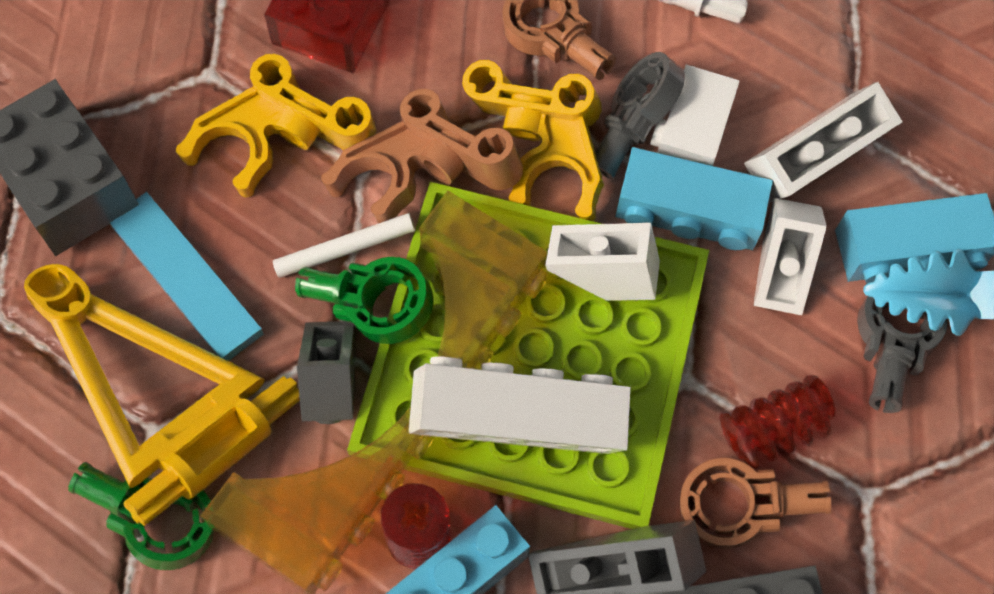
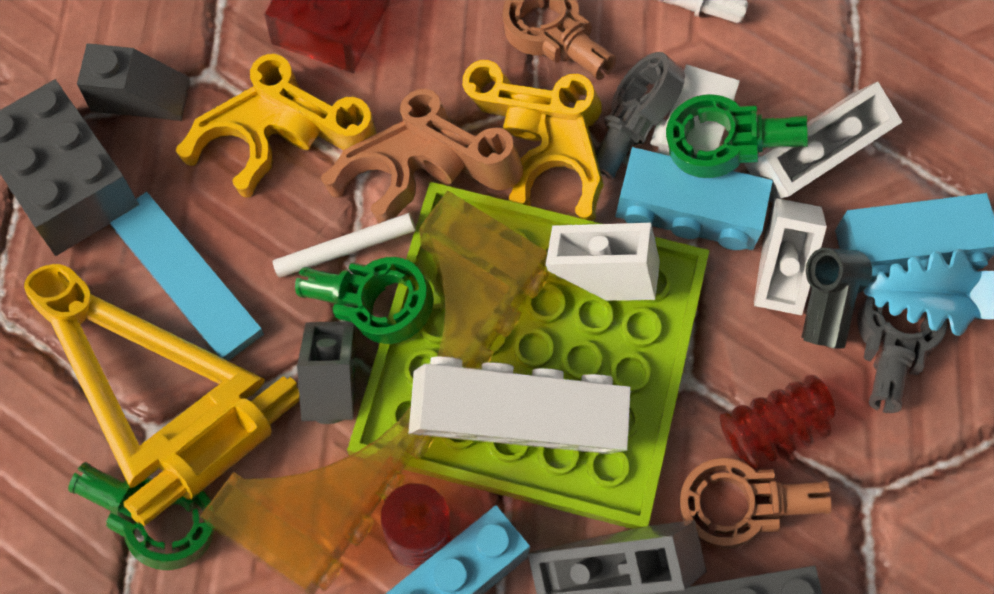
(131, 83): none -> dark grey slope
(746, 136): none -> green pin
(835, 281): none -> pearl dark grey piece

